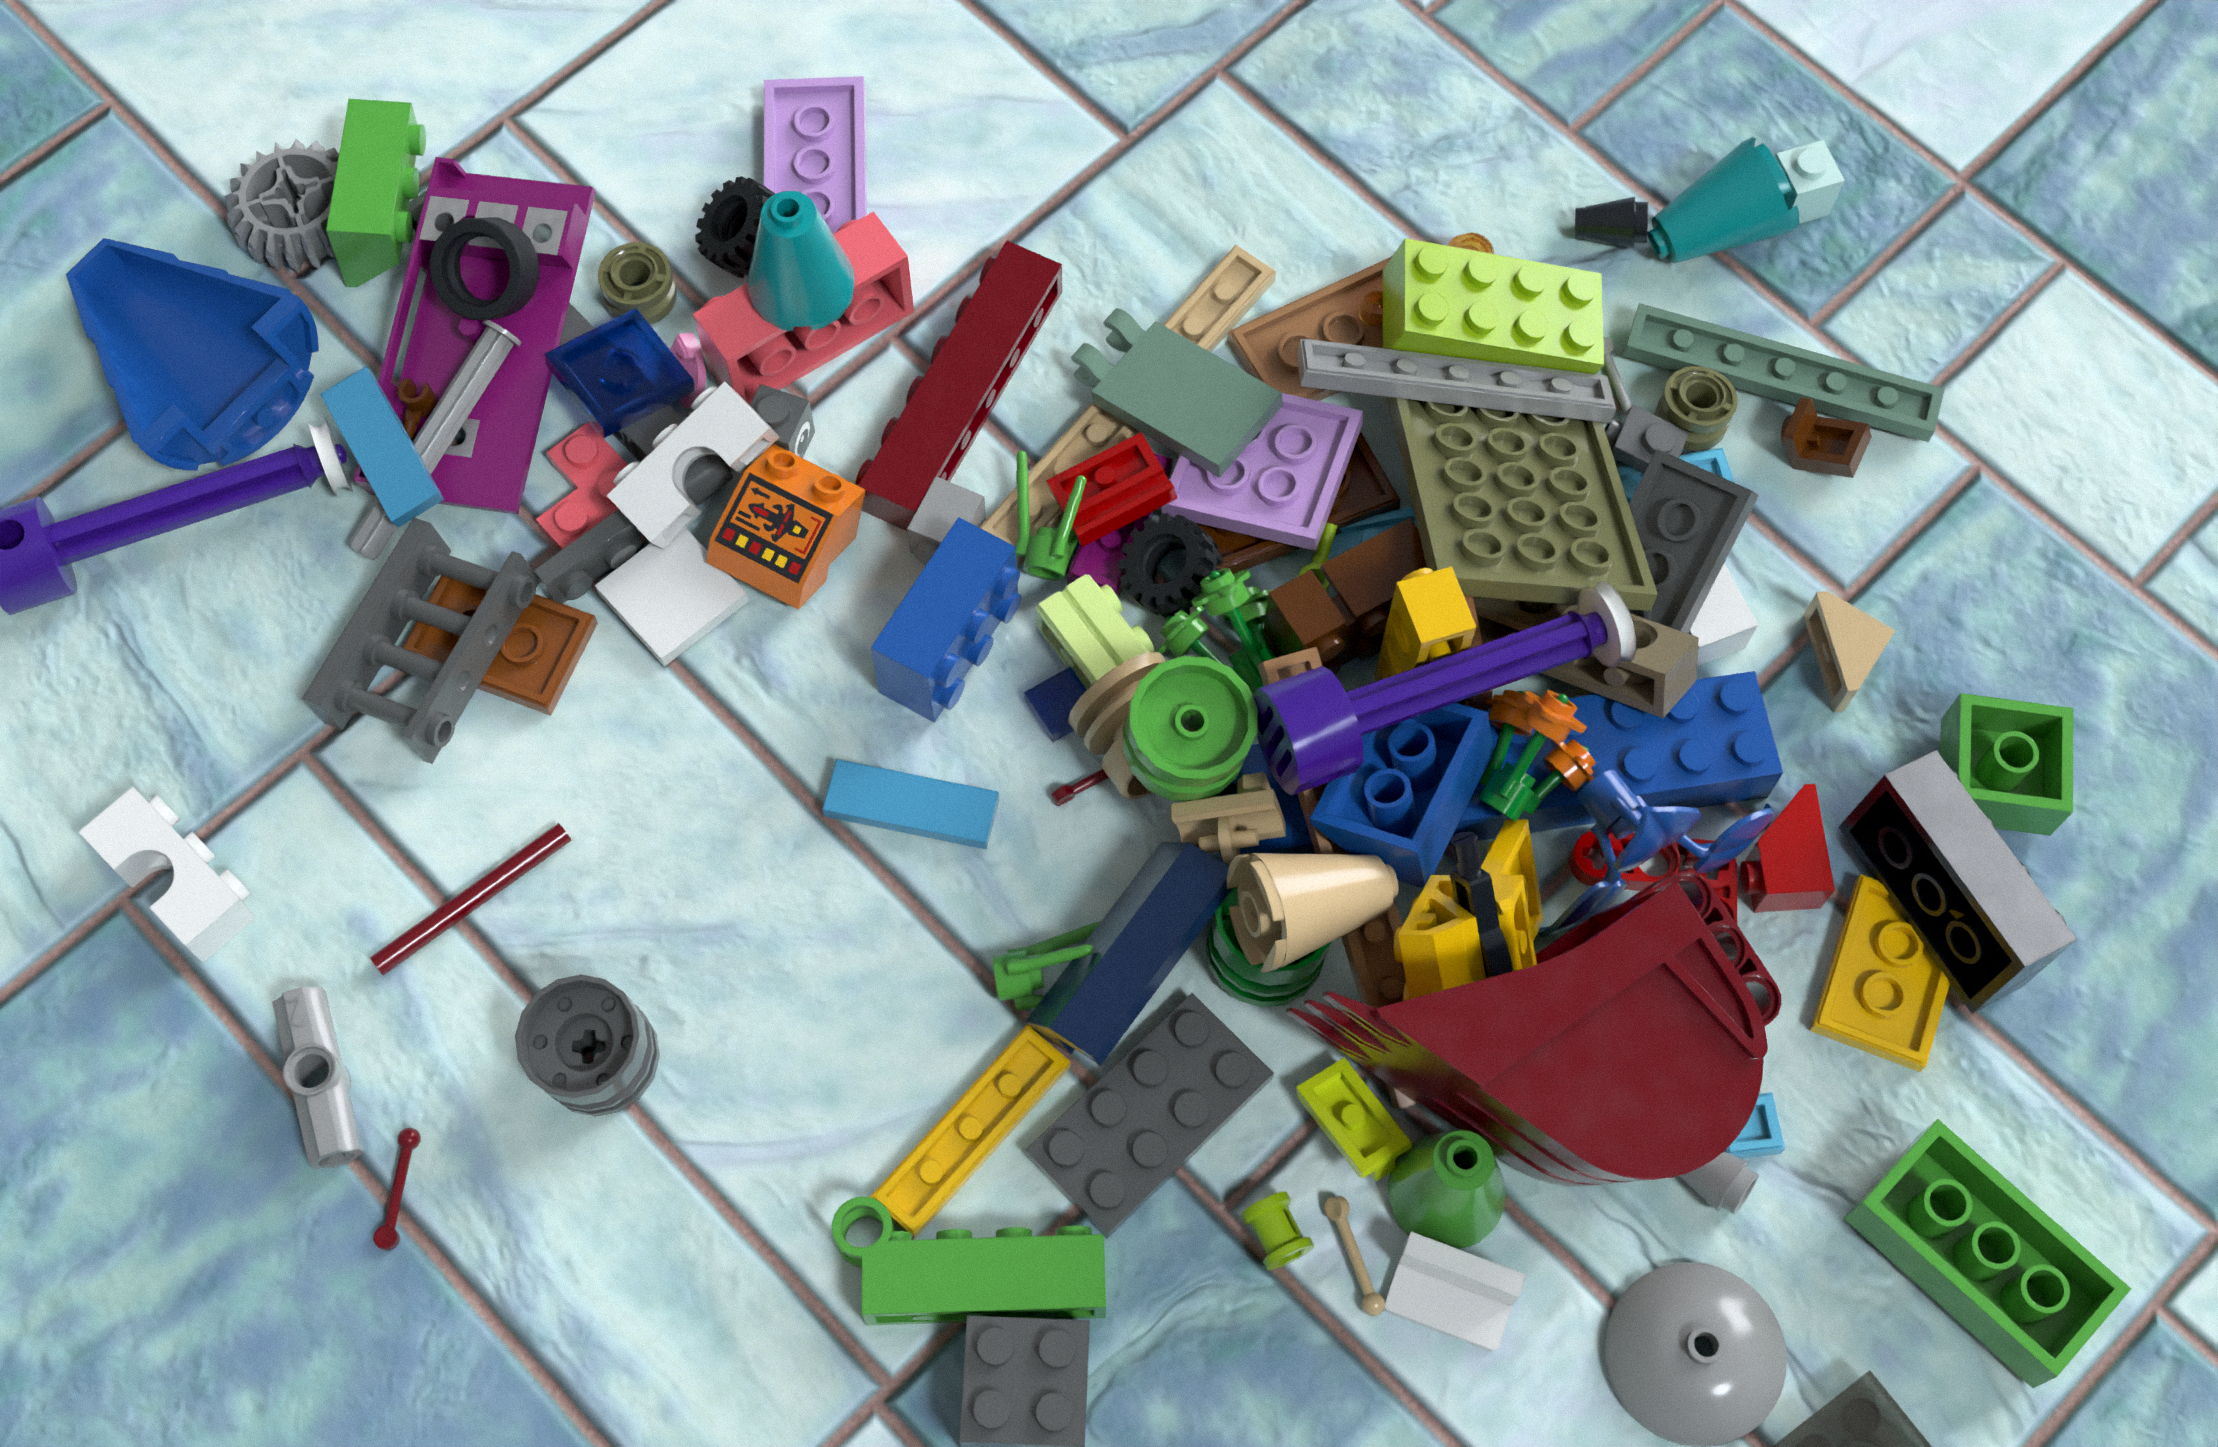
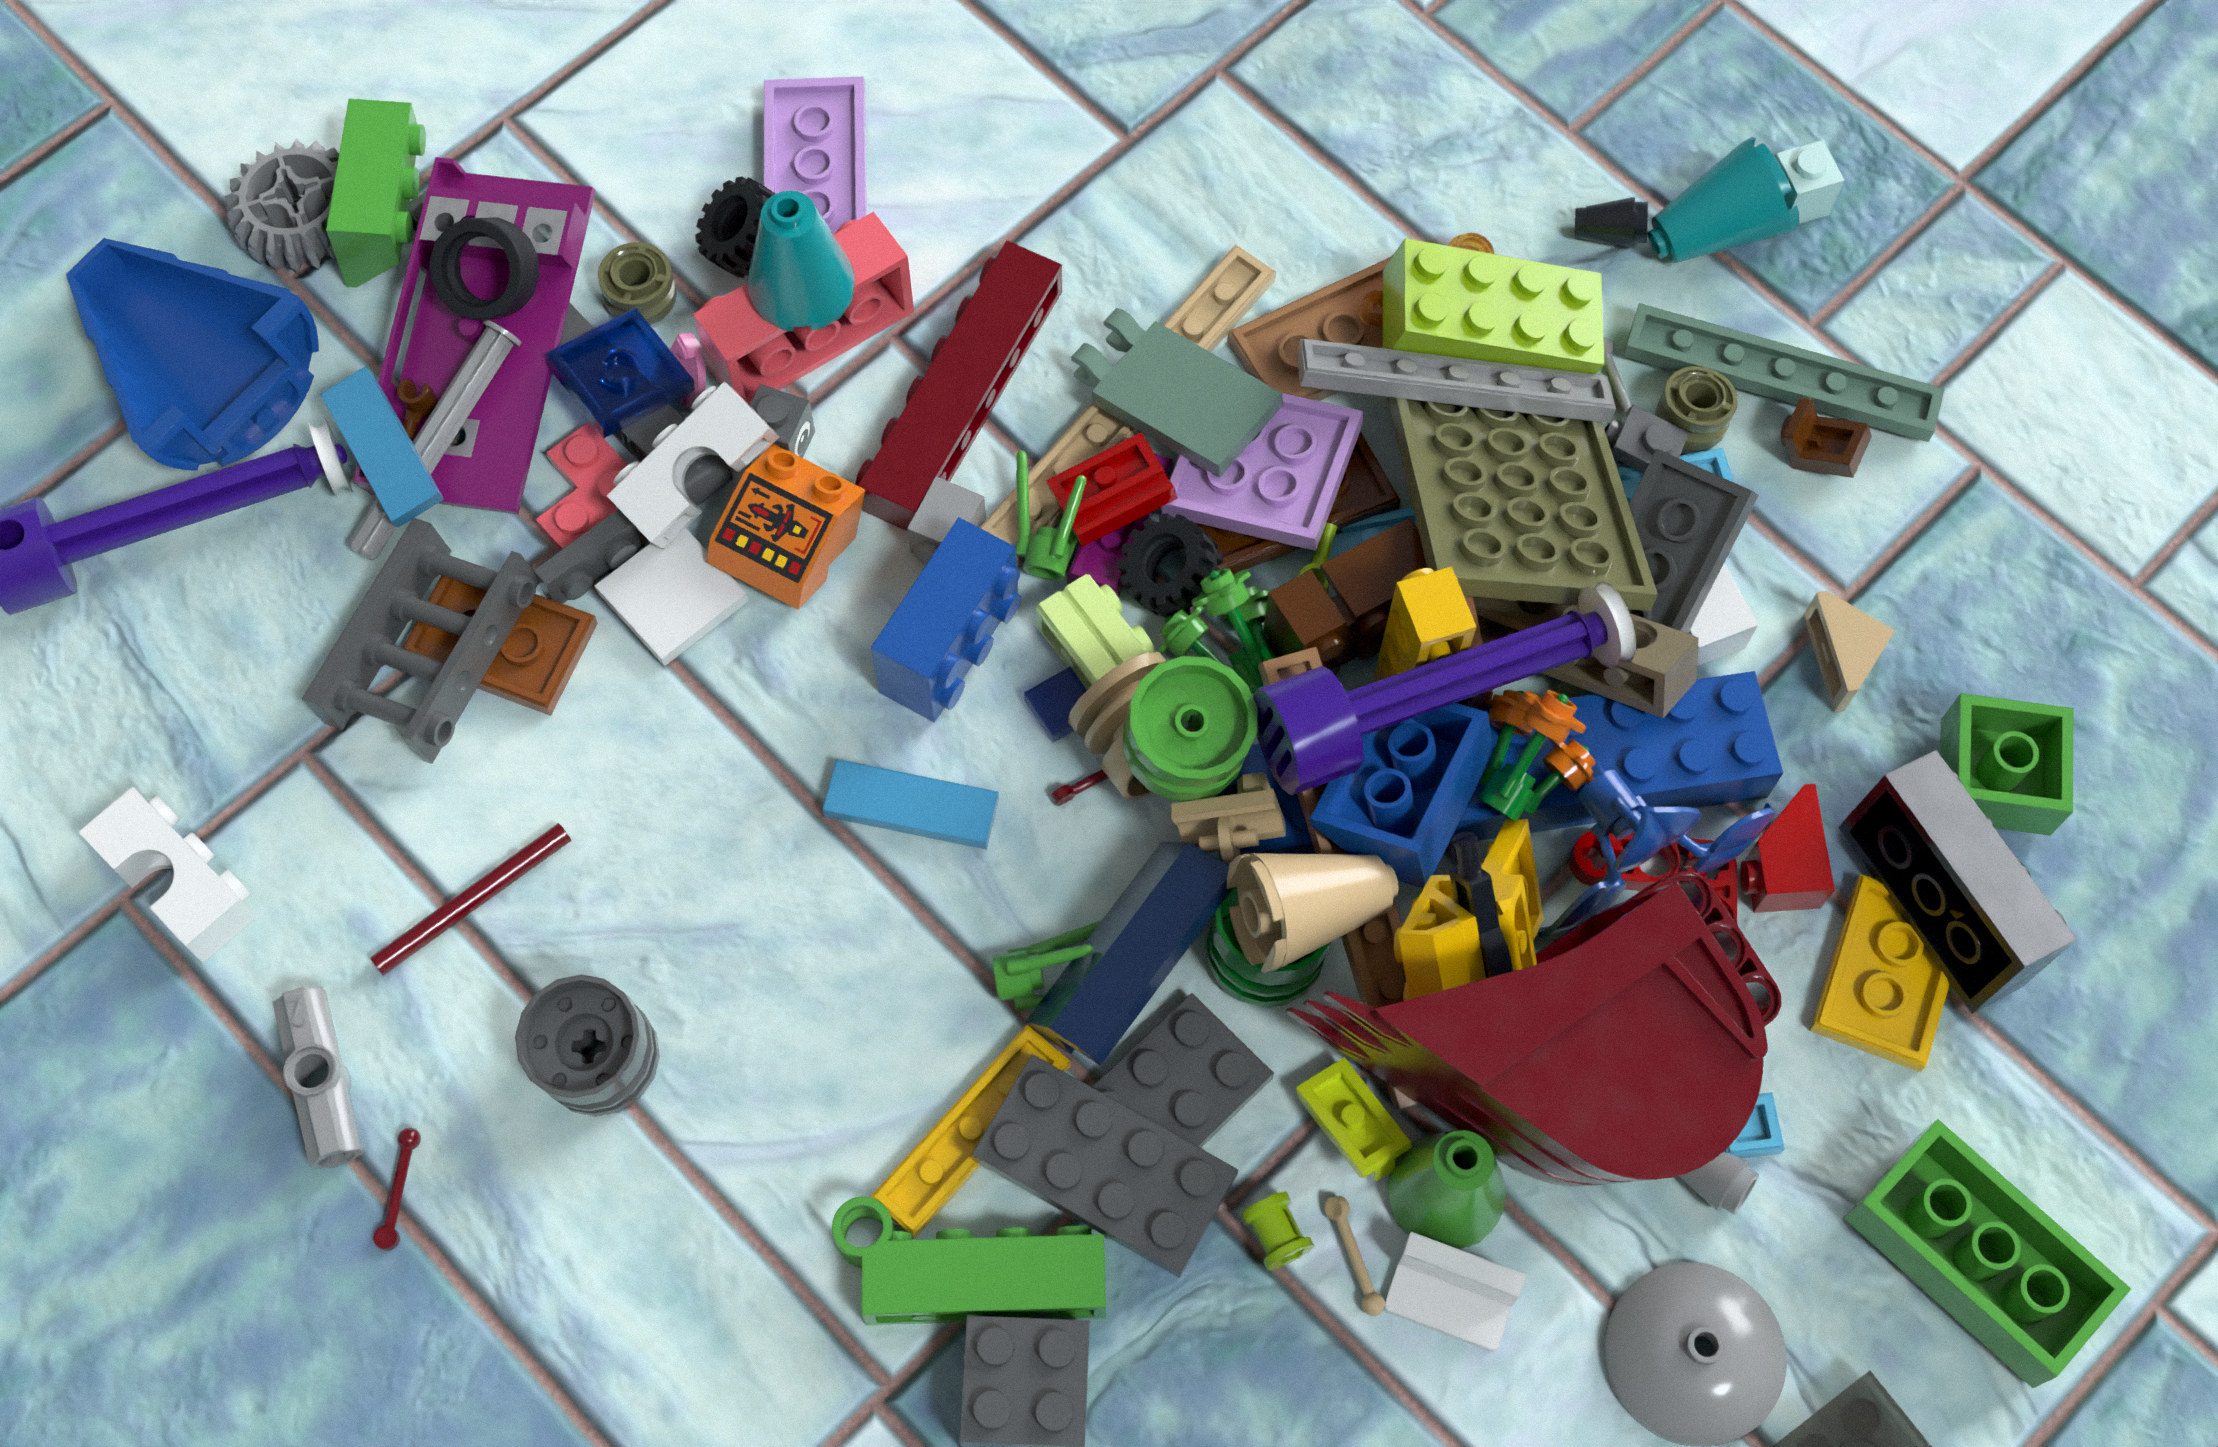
(1105, 1165): none -> dark grey plate

